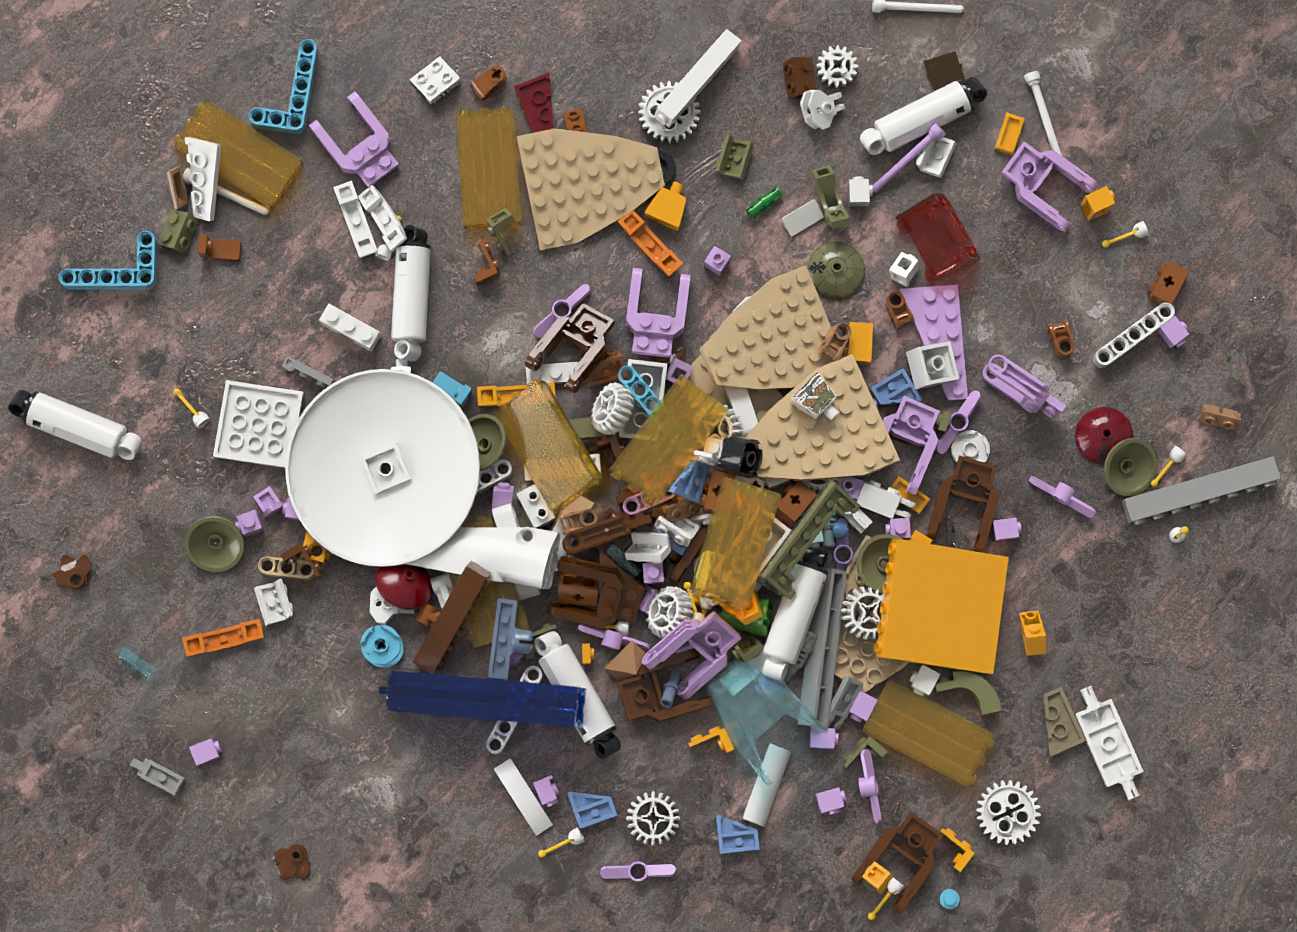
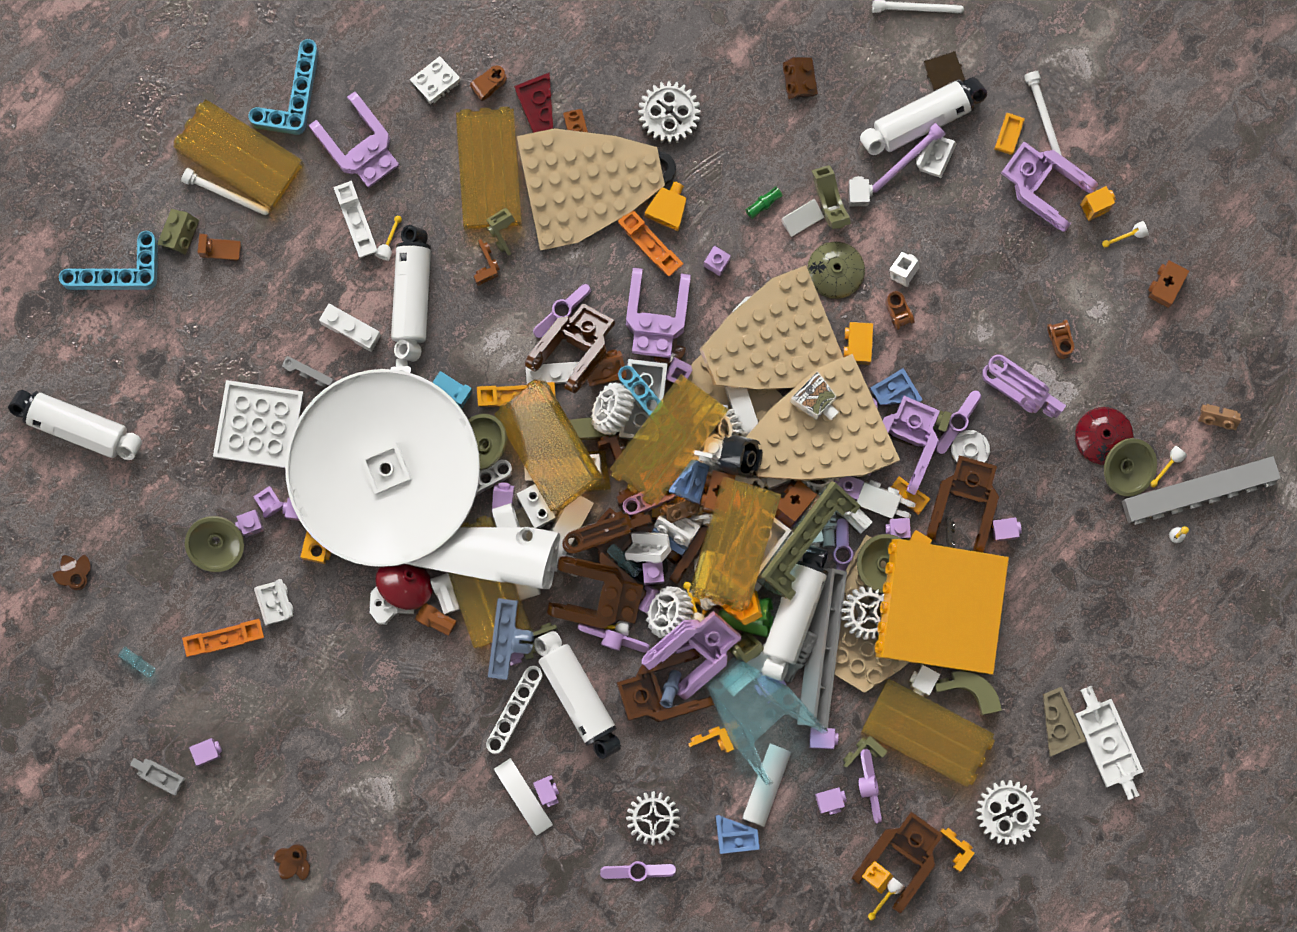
(176, 187): medium nougat slope -> none
(200, 419): hinge -> none
(204, 168): white wing -> none
(277, 570): tan beam -> none
(293, 555): reddish brown bracket -> none
(374, 639): medium azure piece -> none
(384, 217): white slope -> none
(451, 618): reddish brown brick -> none
(485, 699): clear blue brick -> none
(574, 837): hinge -> none
(576, 520): medium nougat piece -> none
(577, 590): dark orange brick -> none
(587, 654): light orange plate -> none
(591, 808): medium blue wing -> none
(626, 662): medium nougat slope -> none
(697, 78): white brick -> none
(734, 157): olive bracket -> none
(821, 108): white hinge -> none
(834, 344): medium nougat piece -> none
(840, 530): medium blue hinge -> none
(841, 72): white gear -> none
(843, 701): light grey hinge -> none
(862, 707): lavender brick -> none
(932, 365): white slope -> none
(938, 237): clear red windscreen -> none
(939, 321): lavender wing -> none
(949, 899): medium azure plate -> none
(1032, 633): light orange slope -> none
(1064, 495): lavender piece -> none
(1141, 330): white beam -> none
(1174, 332): lavender brick -> none

